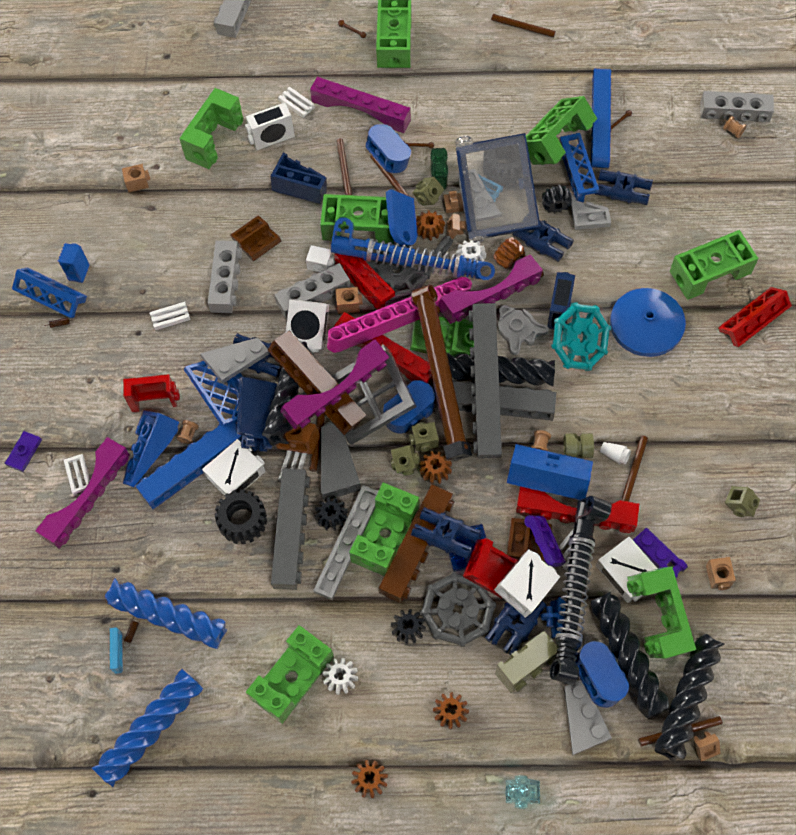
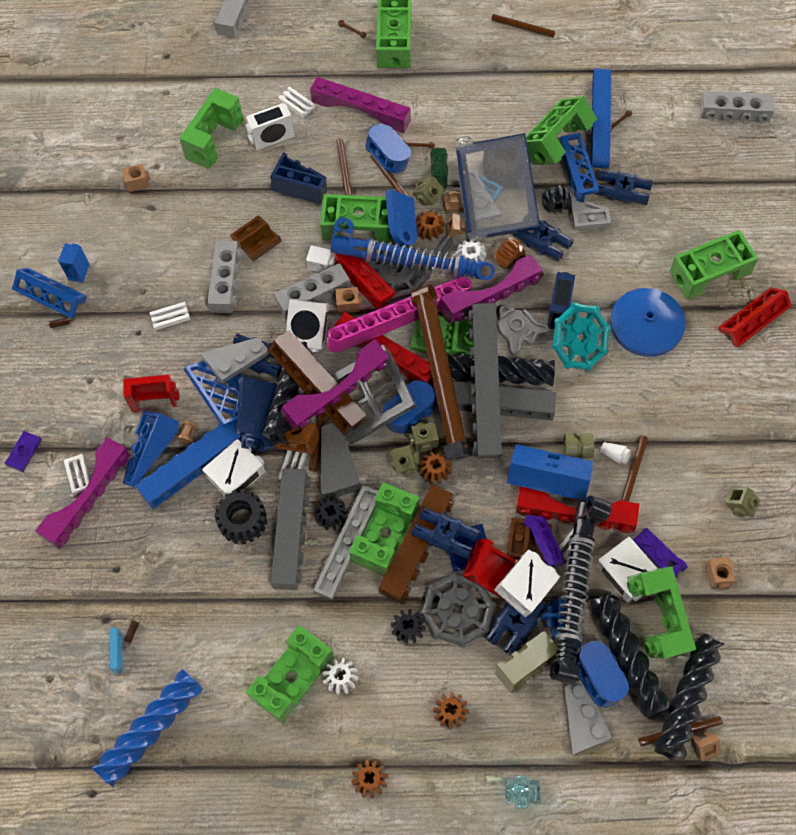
(161, 612): blue piece -> none
(541, 440): medium nougat bush -> none
(734, 127): medium nougat bush -> none

